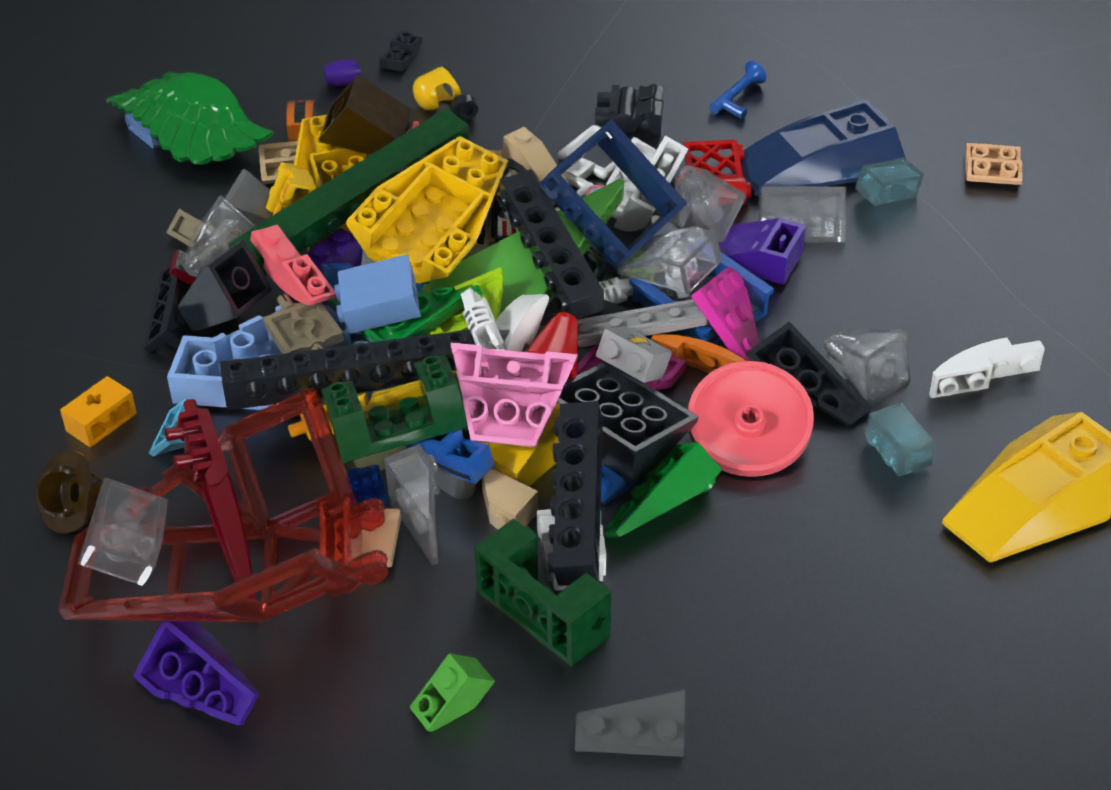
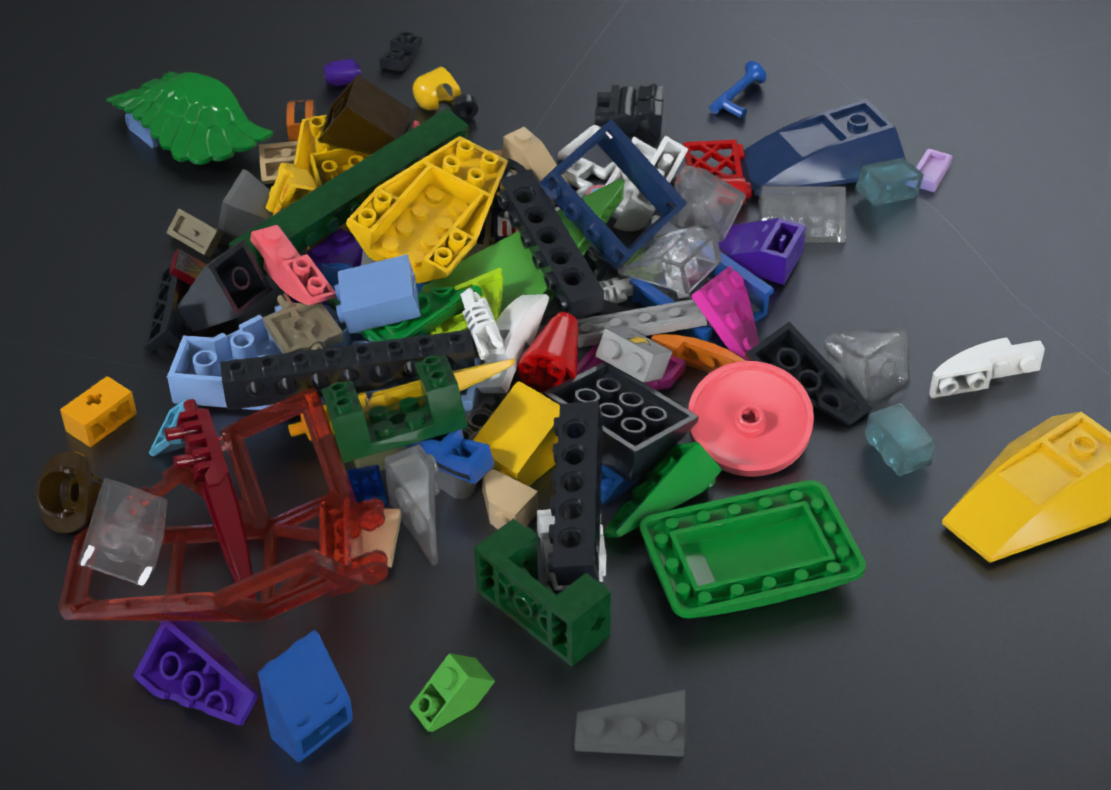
(213, 235): clear slope -> none
(304, 697): none -> blue slope
(509, 391): bright pink wedge -> none
(751, 549): none -> green wedge
(934, 167): none -> lavender tile
(993, 163): light nougat slope -> none

